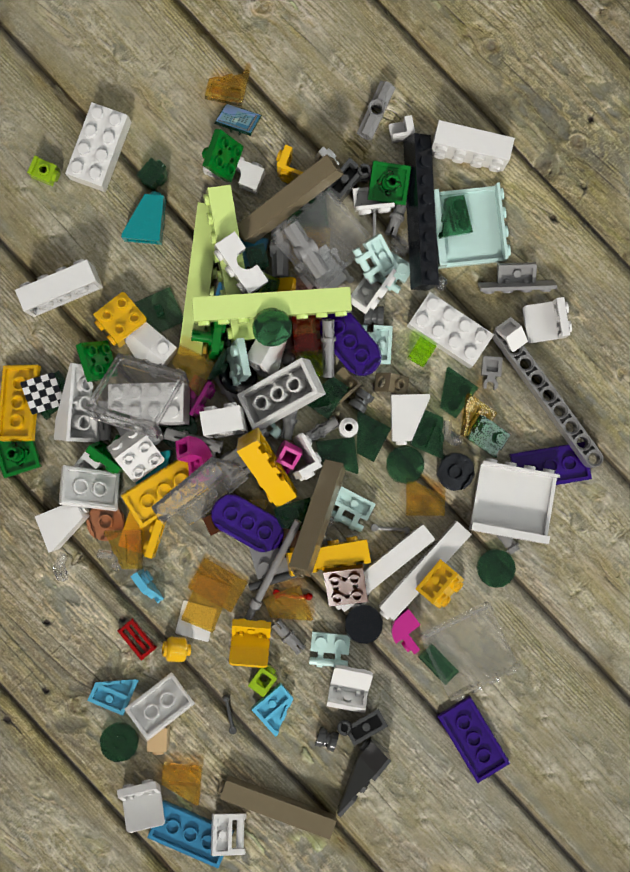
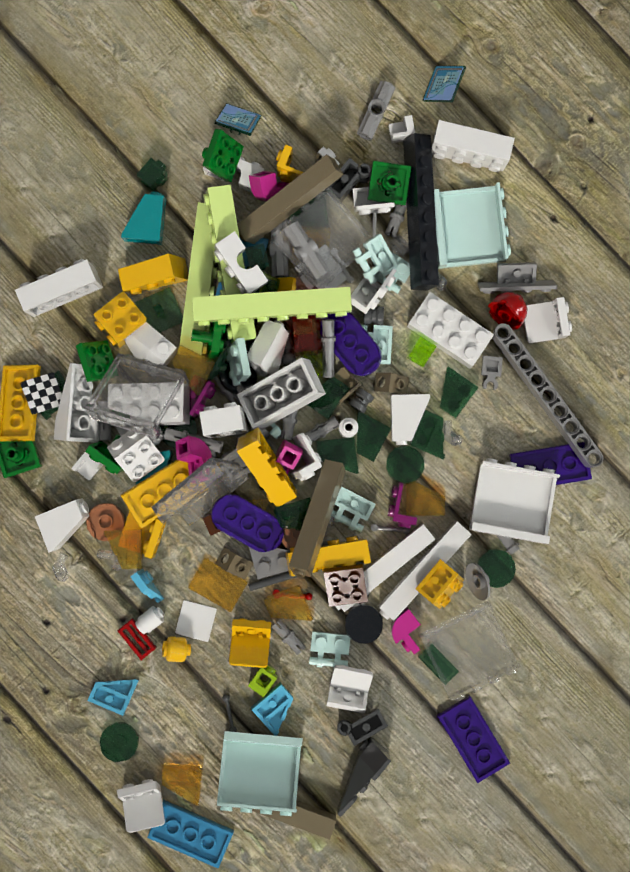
(37, 167): lime brick -> none
(89, 488): white tile -> none
(98, 147): white brick -> none
(150, 620): none -> white brick
(153, 274): none -> yellow wedge
(159, 706): white tile -> none
(160, 742): tan brick -> none
(206, 603): clear yellow piece -> none
(222, 834): white plate -> none
(228, 88): clear yellow wing -> none
(235, 565): none -> dark tan bracket
(256, 601): light grey bar -> none
(259, 773): none -> light aqua panel
(265, 185): none -> dark pink brick
(272, 327): clear green tile -> none
(327, 739): dark grey wheel -> none
(403, 520): none -> magenta bracket
(444, 83): none -> piece
(455, 218): clear green wing -> none
(455, 471): black tile -> none
(472, 409): clear yellow wing -> none
(478, 581): none -> light grey dish
(488, 436): clear green plate -> none
(508, 309): none -> red cylinder
(512, 333): white panel -> none

